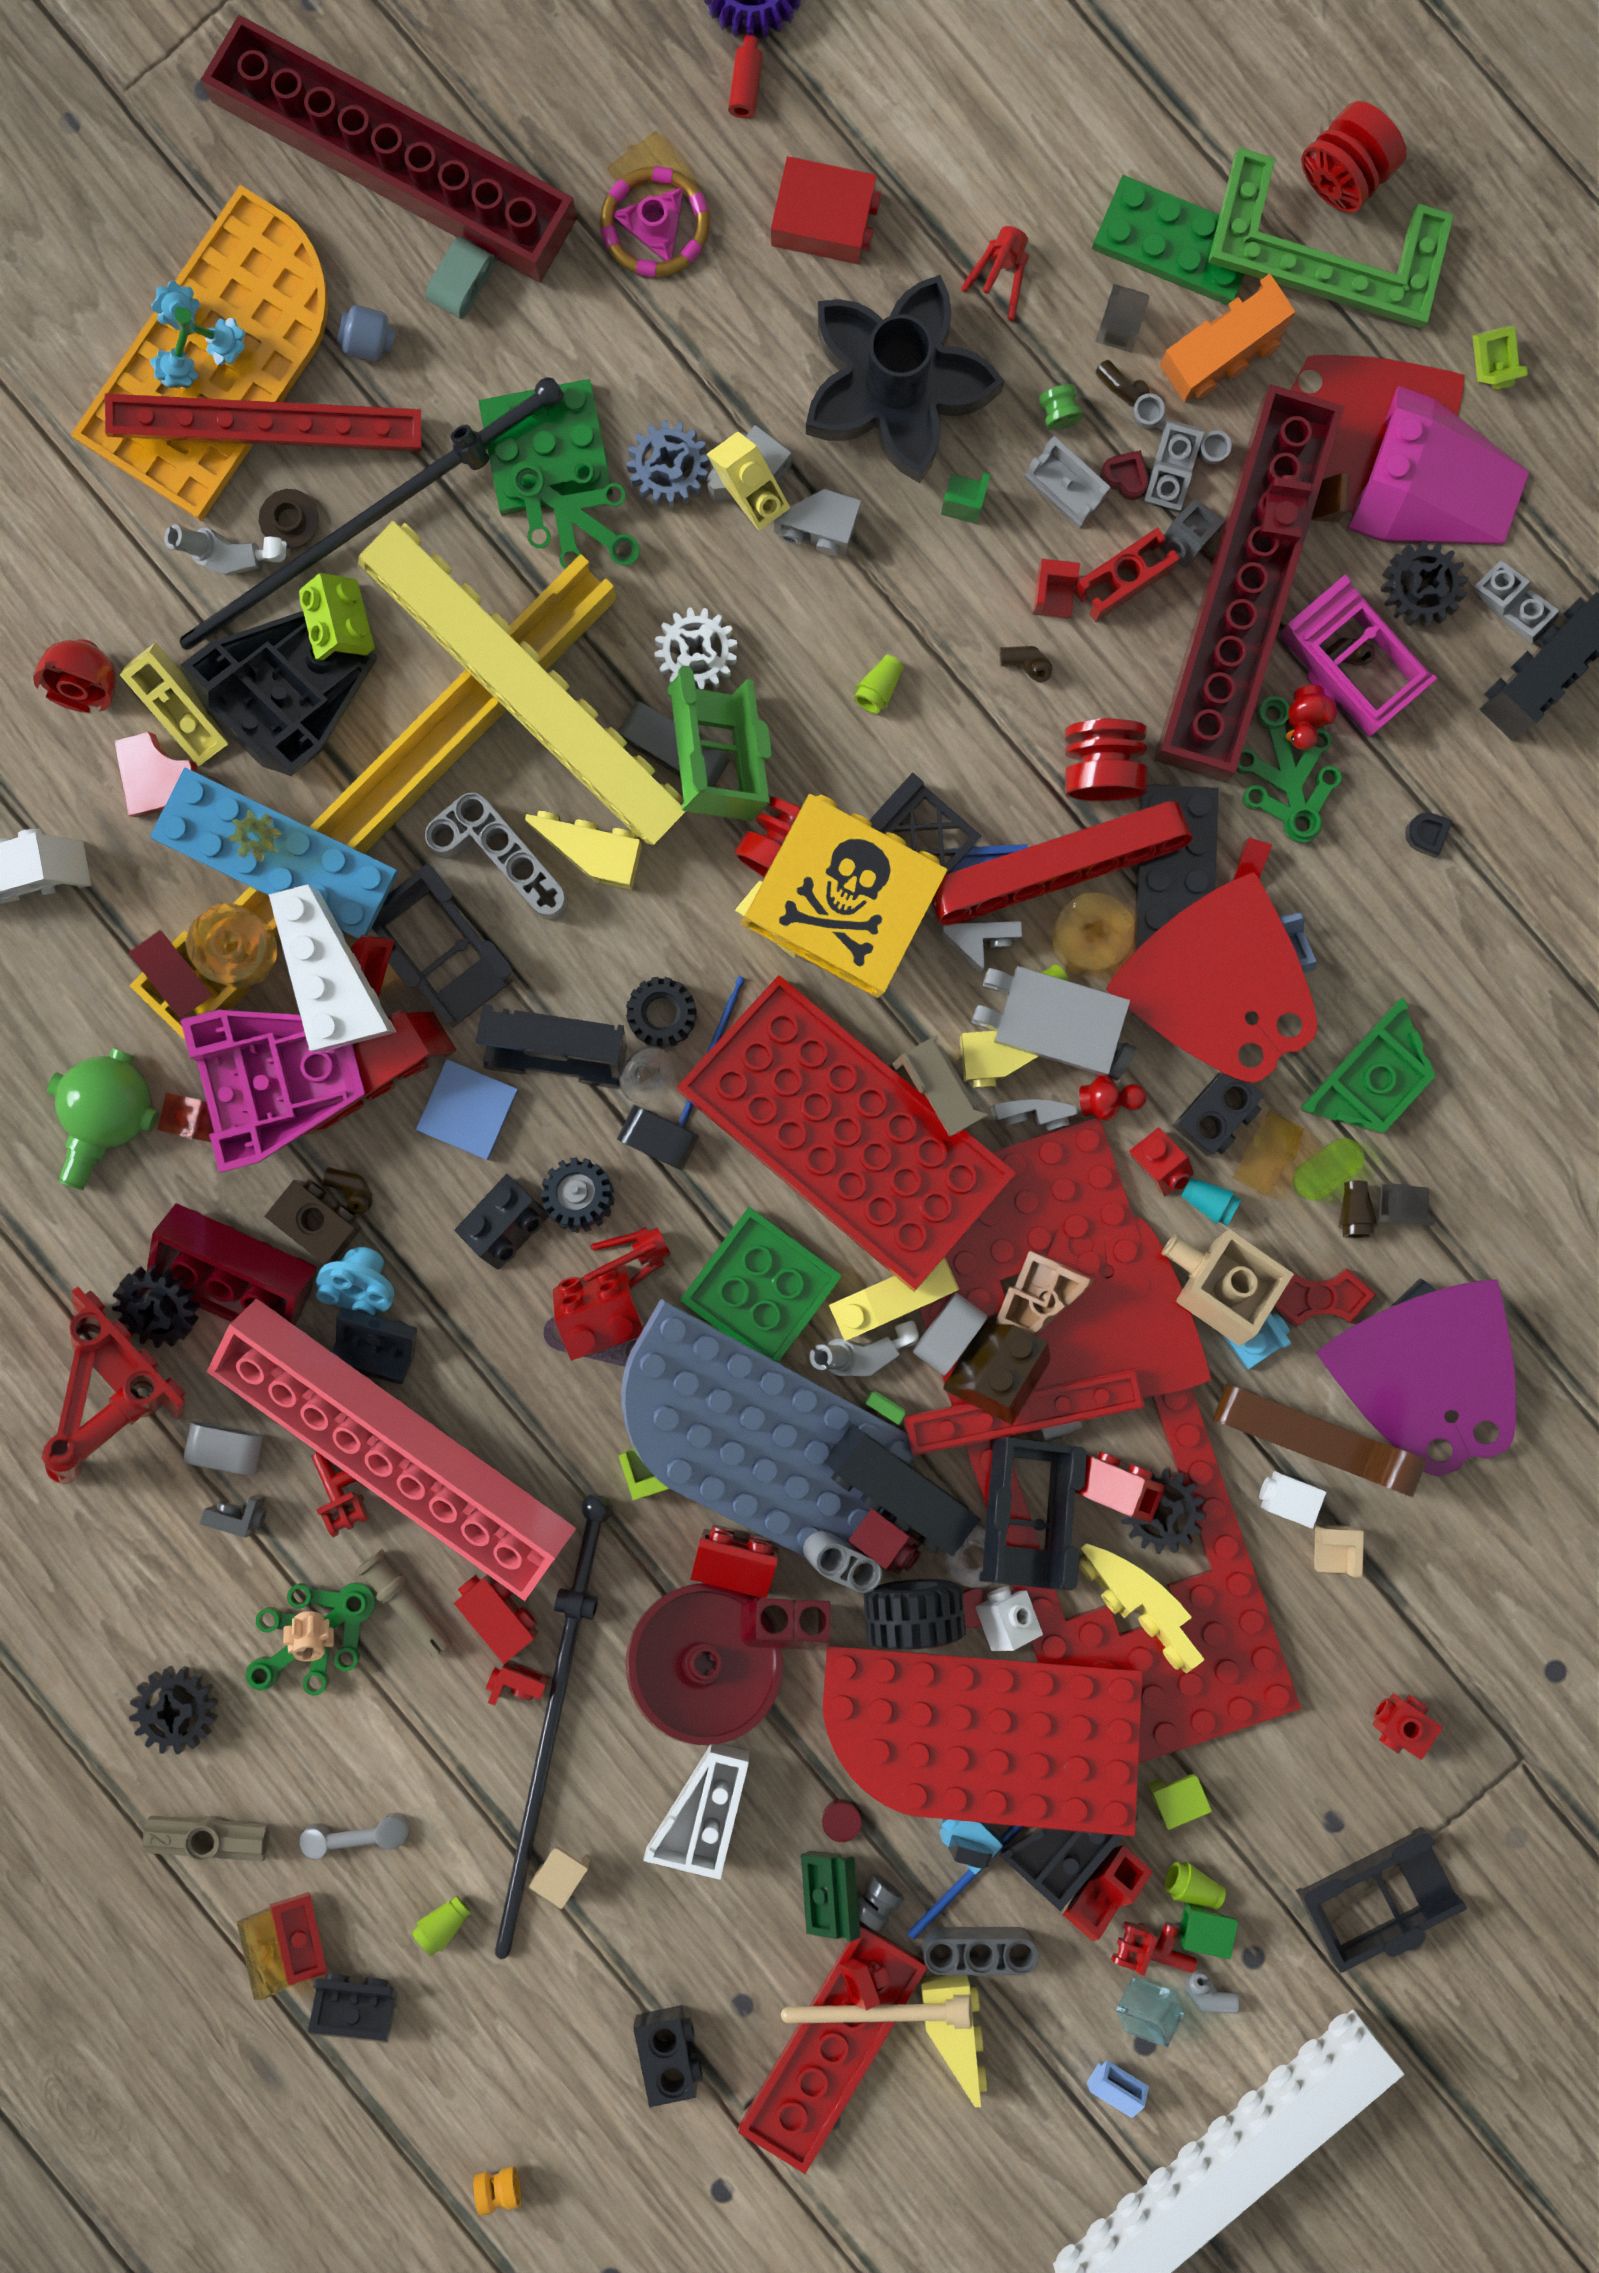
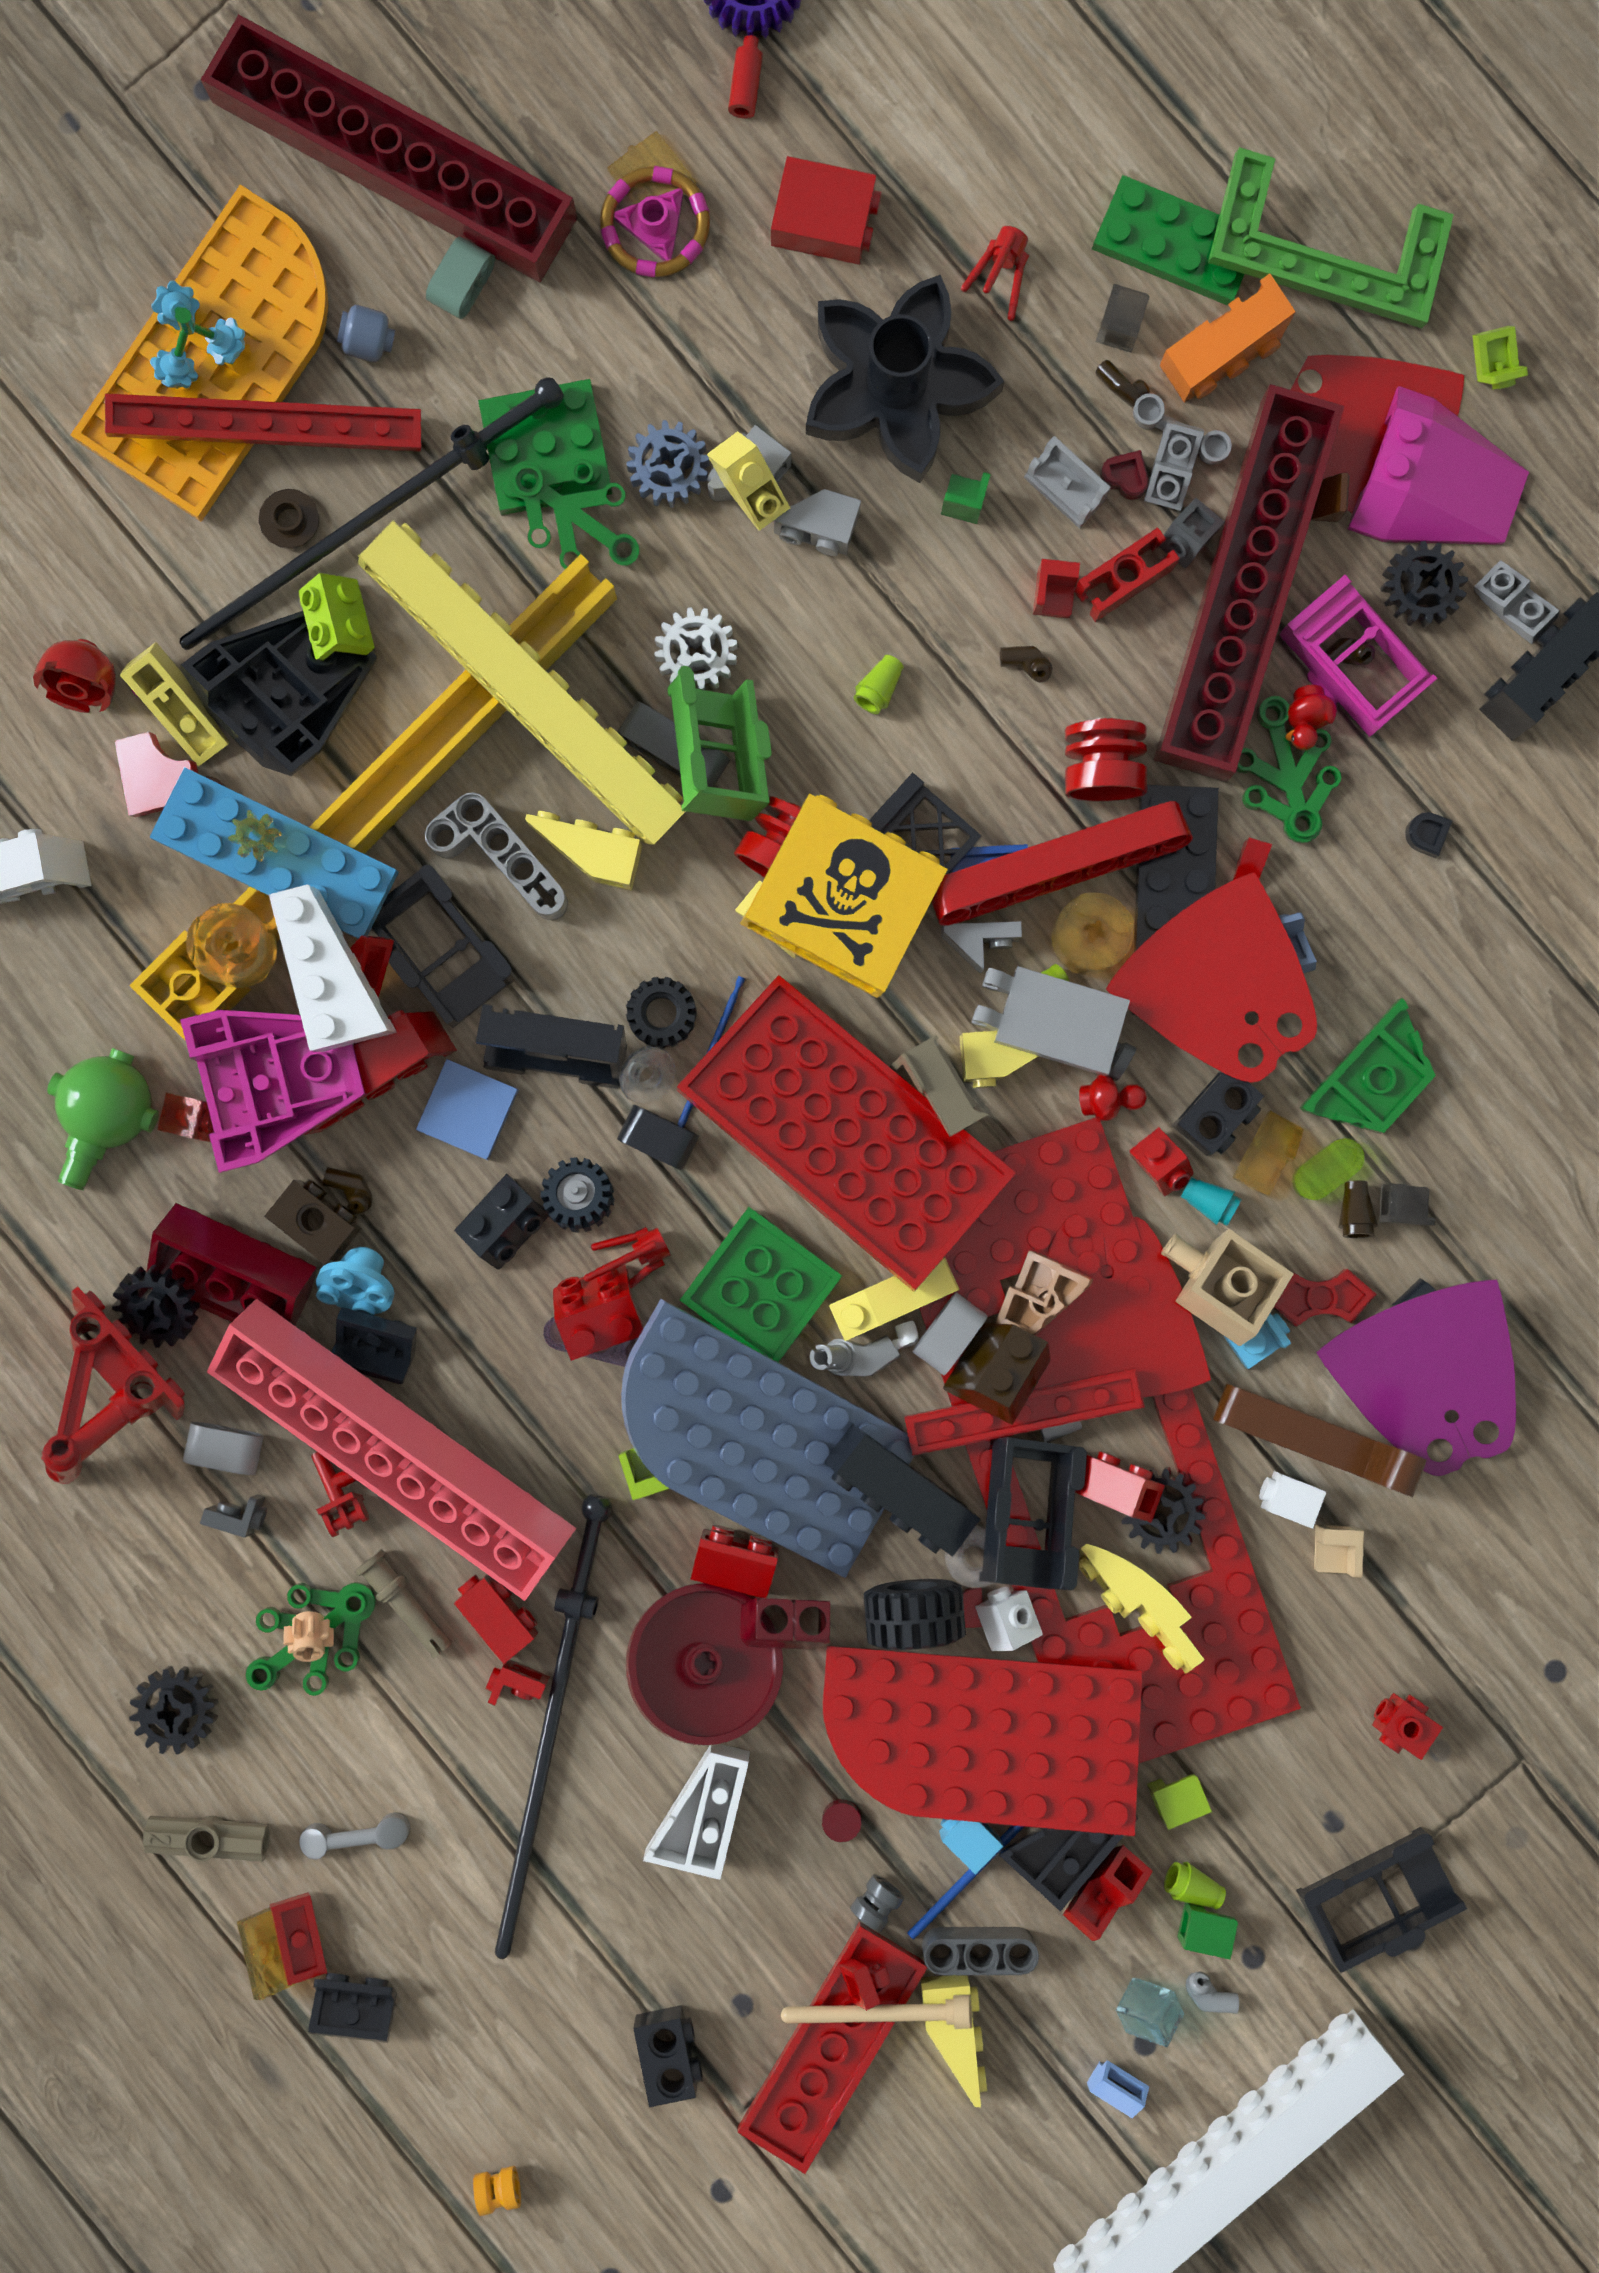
(170, 974): dark red slope -> none
(219, 554): light grey arm -> none
(441, 1925): lime cone -> none
(559, 1876): tan panel -> none
(830, 1895): dark green plate -> none
(842, 1562): light grey beam -> none
(885, 1406): bright green tile -> none
(886, 1543): dark red slope -> none
(970, 1852): black tile -> none
(1046, 1112): light grey slope -> none
(1060, 407): bright green wheel -> none
(1139, 1947): red arm -> none
(1285, 508): dark red bracket -> none
(1354, 156): red wheel -> none

